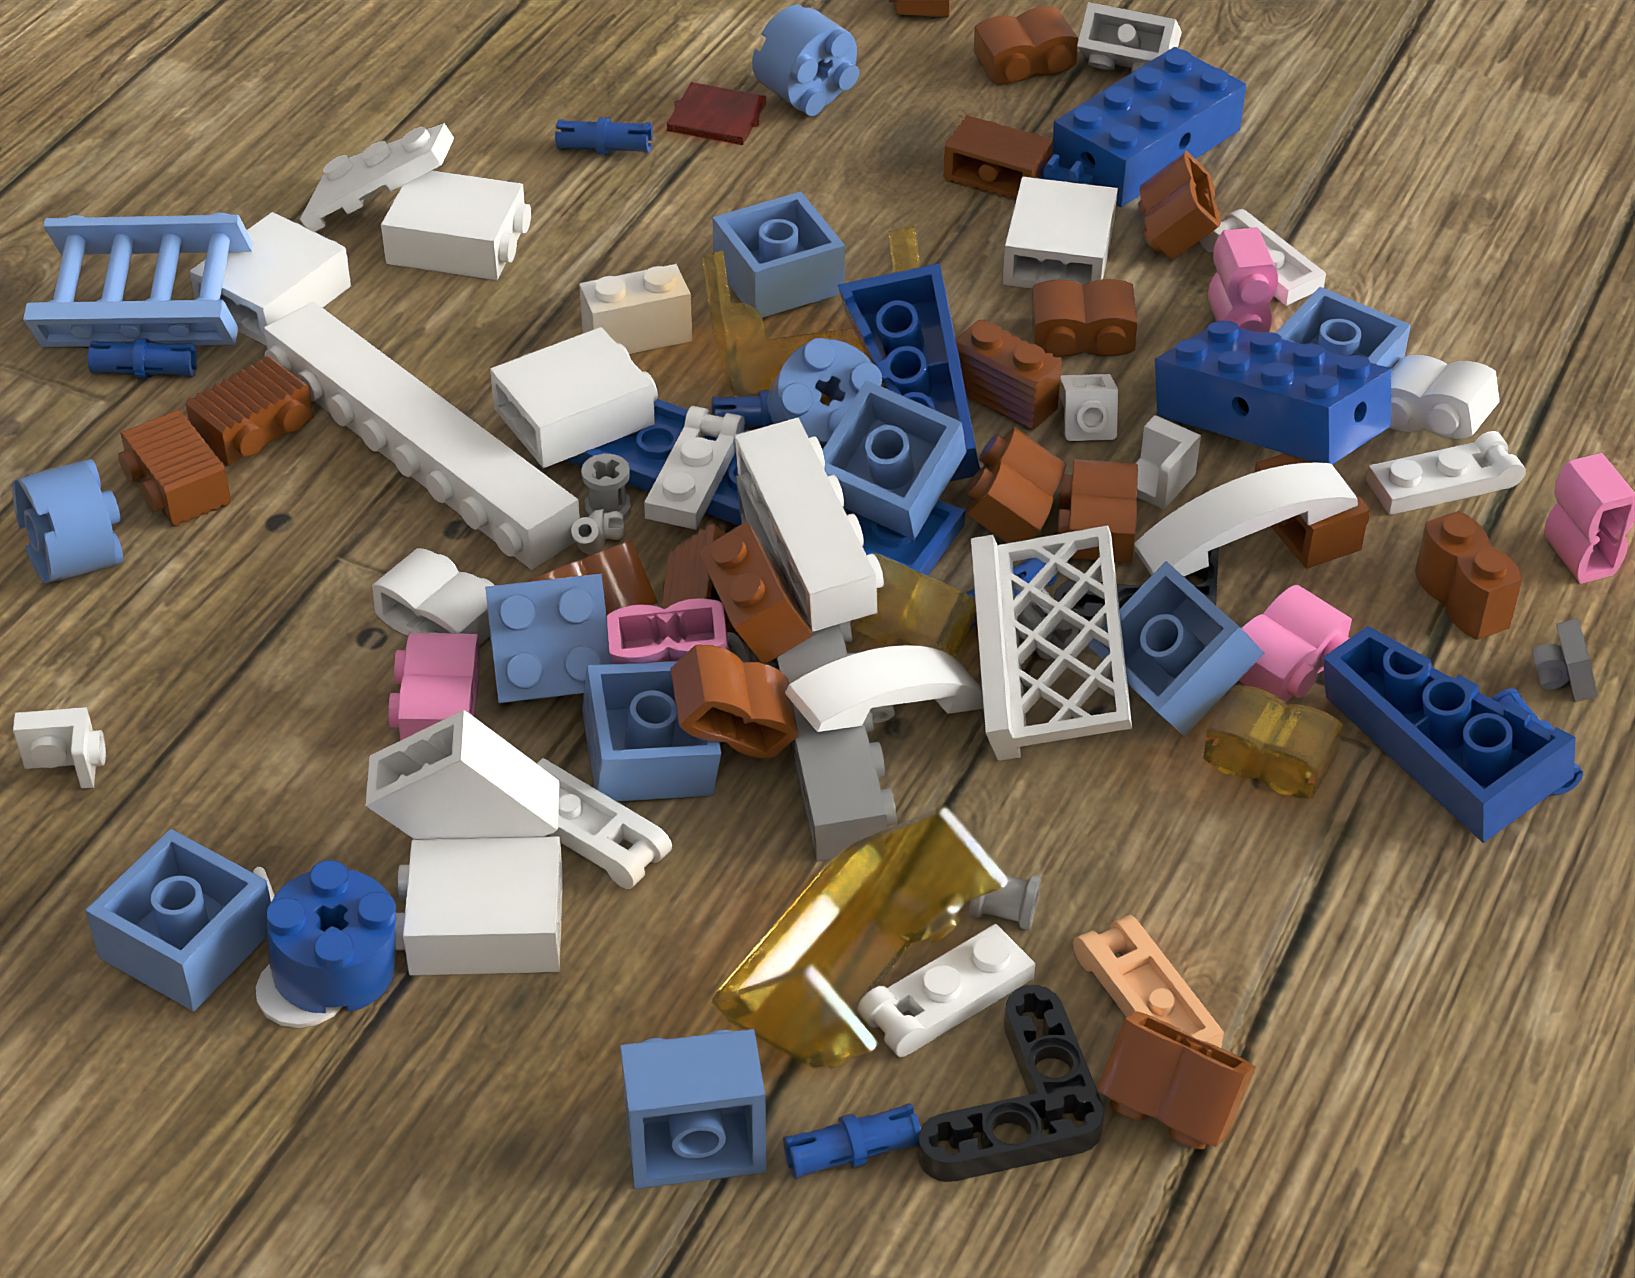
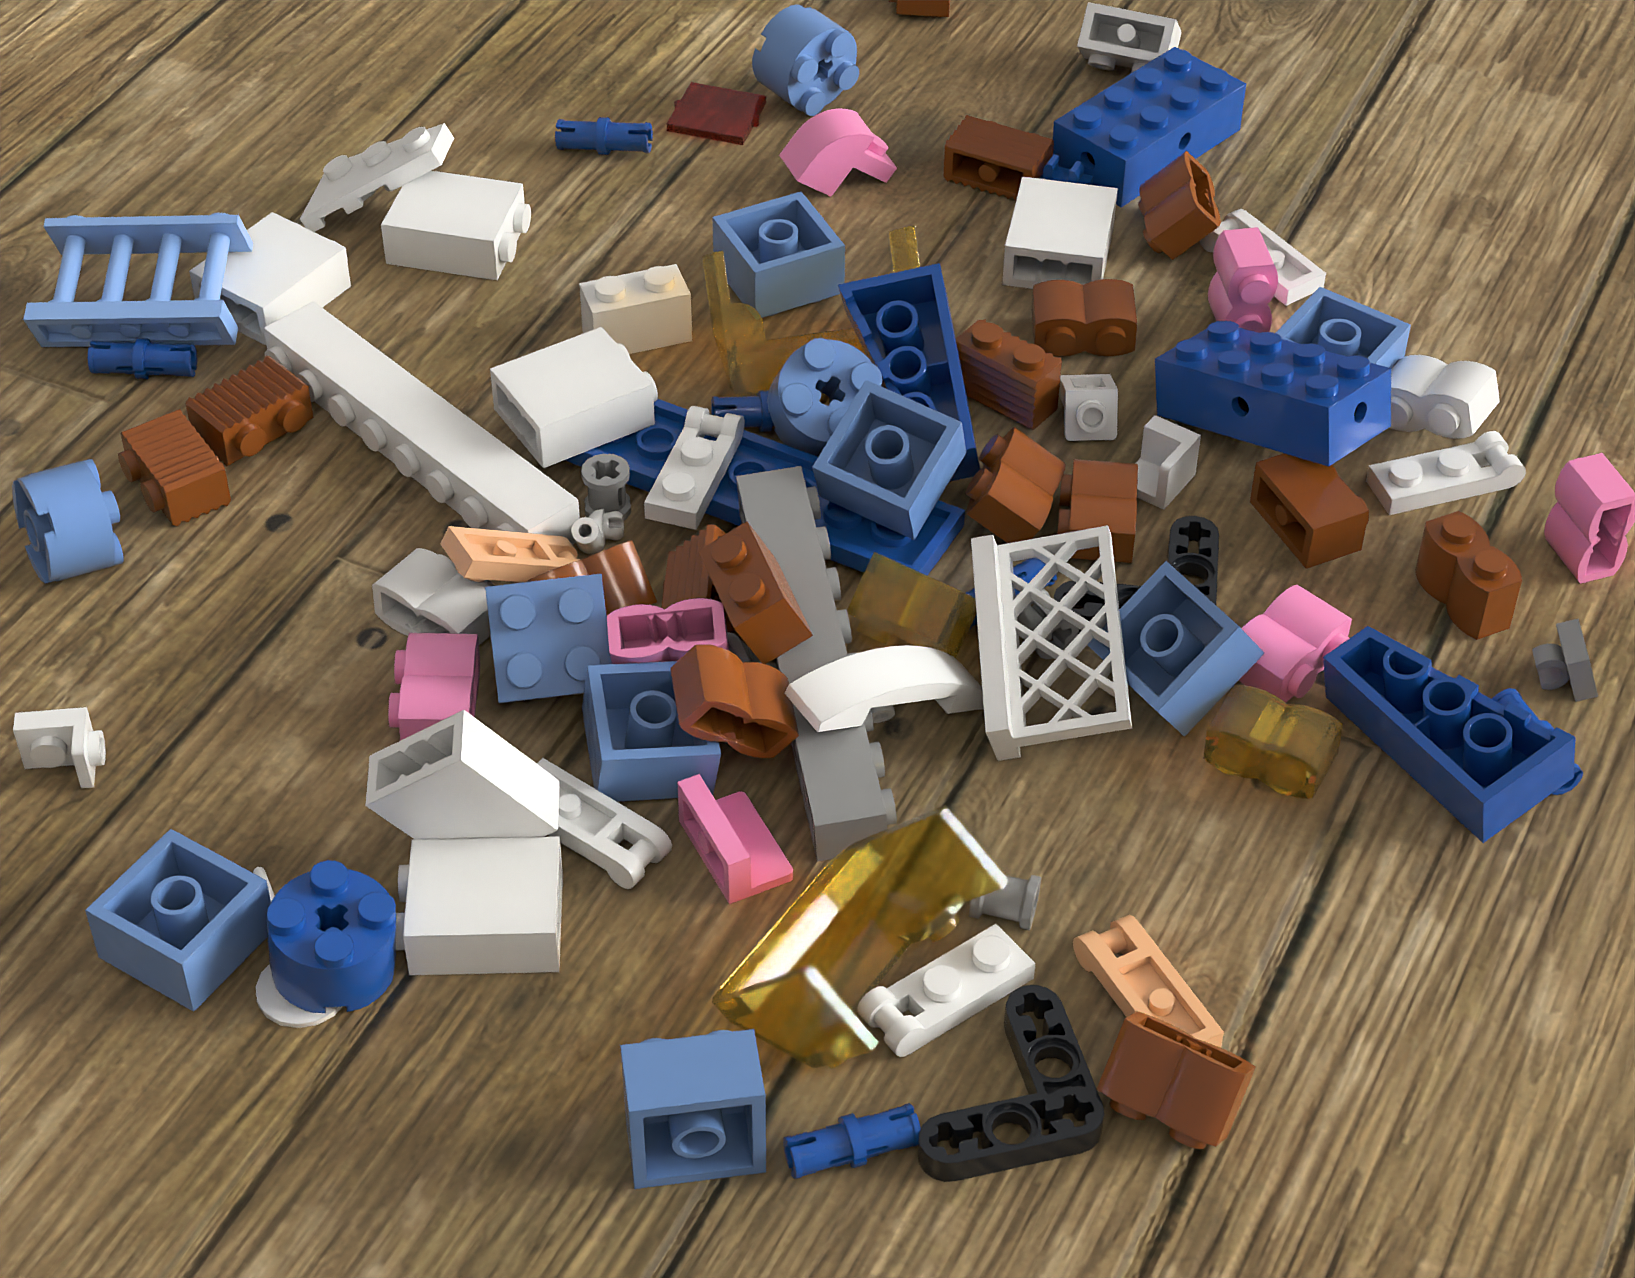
(505, 554): none -> light nougat plate
(731, 841): none -> bright pink panel
(808, 525): white brick -> none
(829, 148): none -> bright pink brick
(1025, 45): dark orange brick -> none
(1241, 509): white slope -> none

